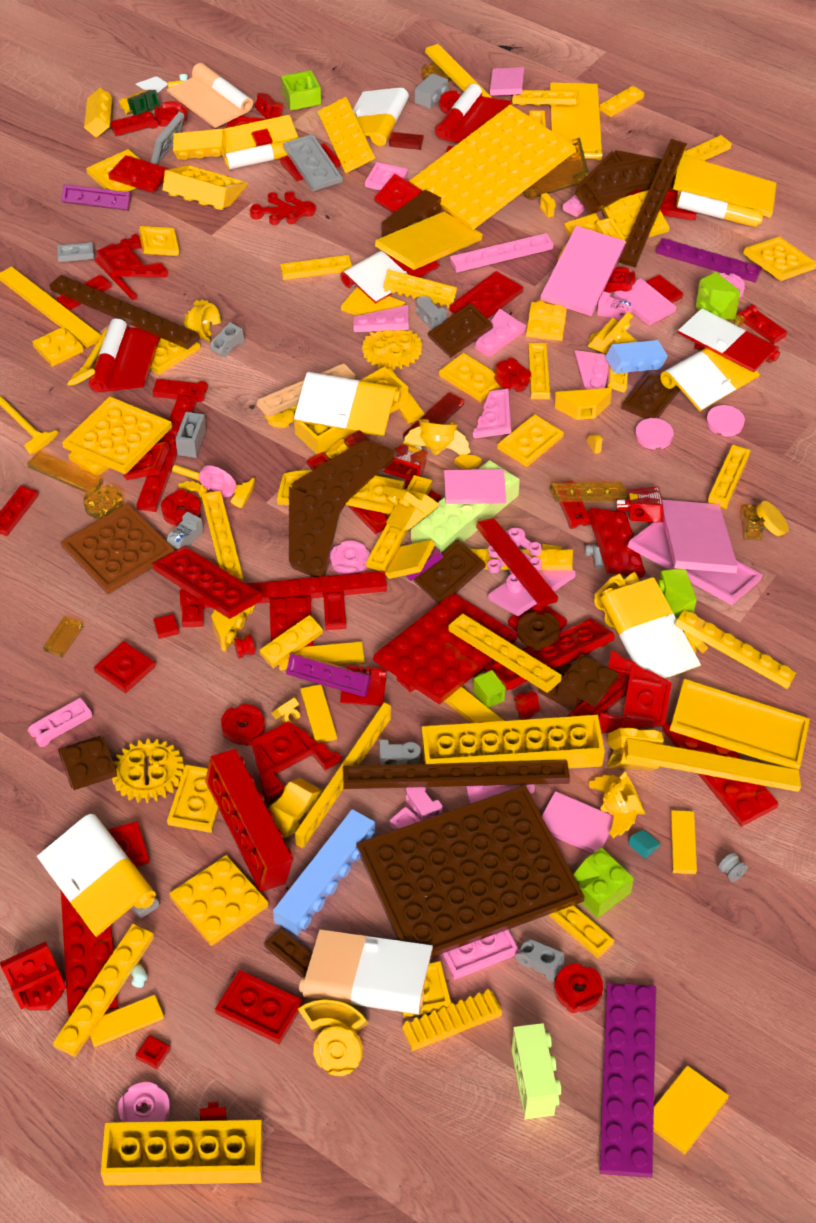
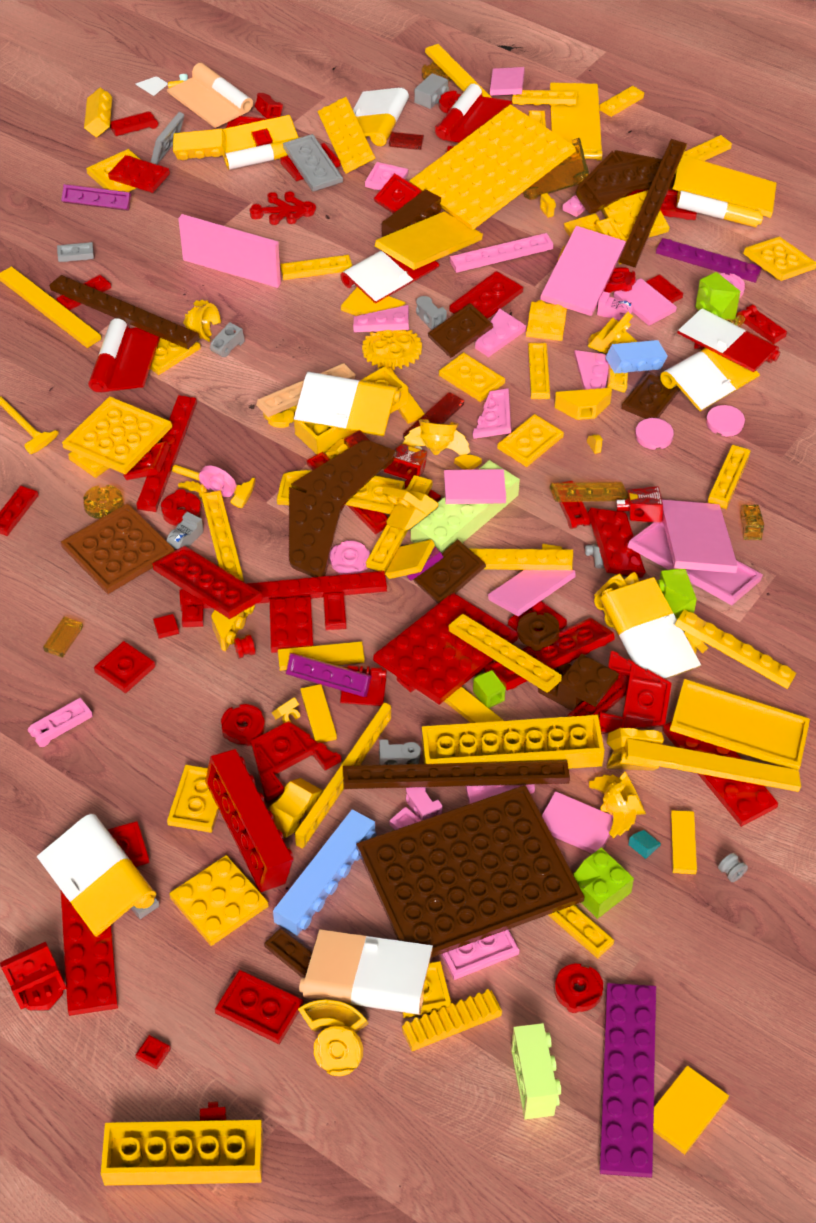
(58, 346): yellow plate -> none
(64, 472): clear yellow tile -> none
(85, 371): yellow piece -> none
(87, 762): reddish brown bracket -> none
(103, 990): yellow plate -> none
(119, 282): red bar -> none
(122, 261): red wing -> none
(126, 1020): yellow tile -> none
(139, 976): light aqua arm -> none
(140, 102): dark green hips -> none
(144, 1093): bright pink plate -> none
(158, 240): yellow plate -> none
(163, 113): red plate -> none
(164, 770): yellow gear -> none
(171, 389): red plate -> none
(191, 434): light grey brick -> none
(203, 186): yellow slope -> none
(230, 250): none -> bright pink tile
(291, 641): yellow plate -> none
(300, 90): lime slope -> none
(419, 287): yellow gear -> none
(517, 562): red tile -> none
(518, 538): bright pink plant -> none
(520, 375): red plate -> none
(527, 705): red tile -> none
(541, 958): light grey leg -> none
(773, 518): yellow tile -> none

